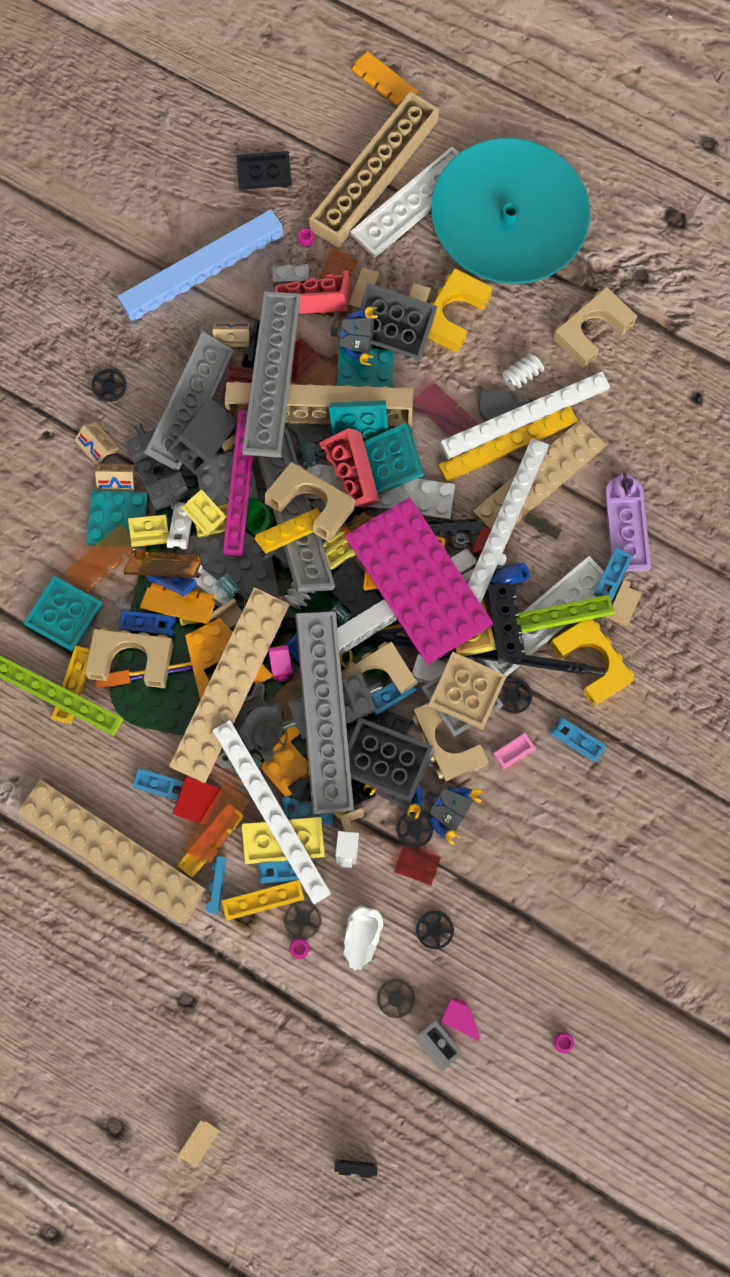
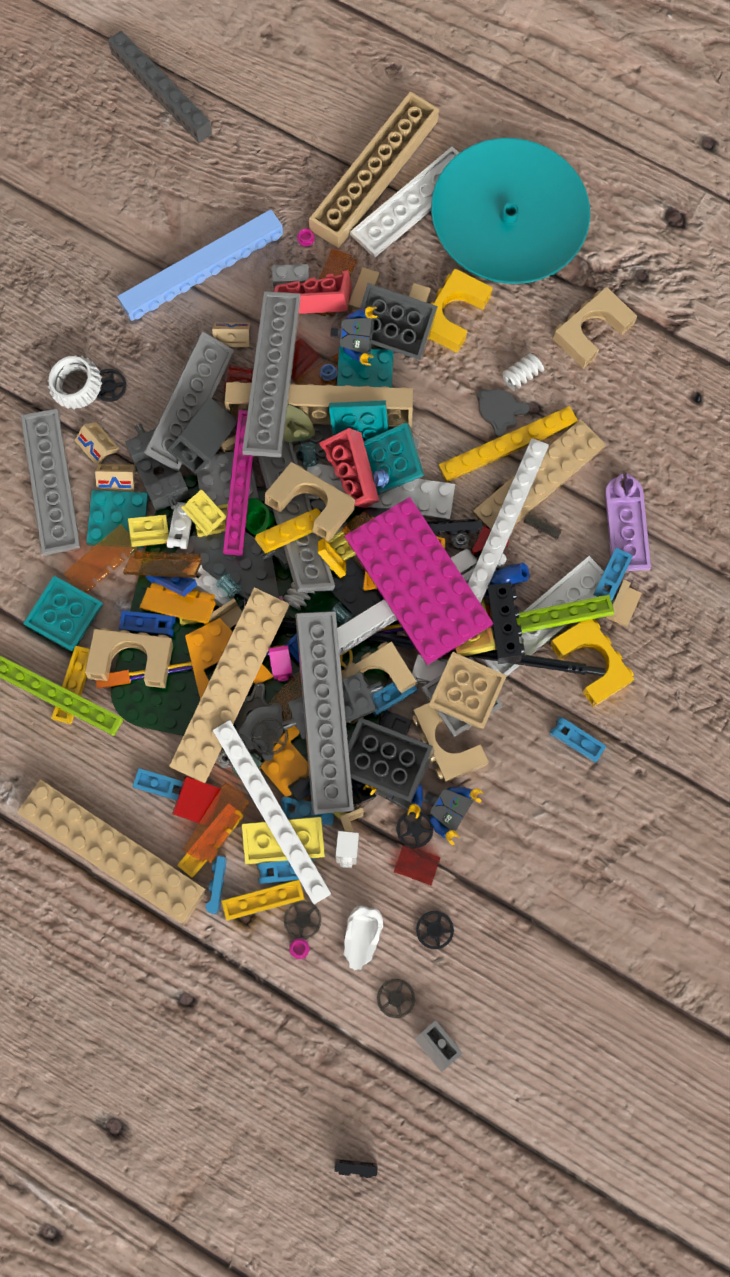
(50, 482): none -> light grey plate
(62, 370): none -> white gear
(160, 86): none -> dark grey brick
(198, 1142): tan panel -> none
(249, 353): black piece -> none
(264, 170): black plate -> none
(297, 425): none -> olive shield
(325, 370): none -> medium blue plate
(331, 557): none -> yellow tile
(381, 478): none -> medium blue plate
(382, 78): light orange windscreen -> none
(442, 411): clear pink windscreen -> none
(460, 1018): dark pink slope -> none
(514, 696): black wheel -> none
(514, 751): bright pink tile -> none
(524, 415): white plate -> none
(563, 1042): dark pink plate -> none

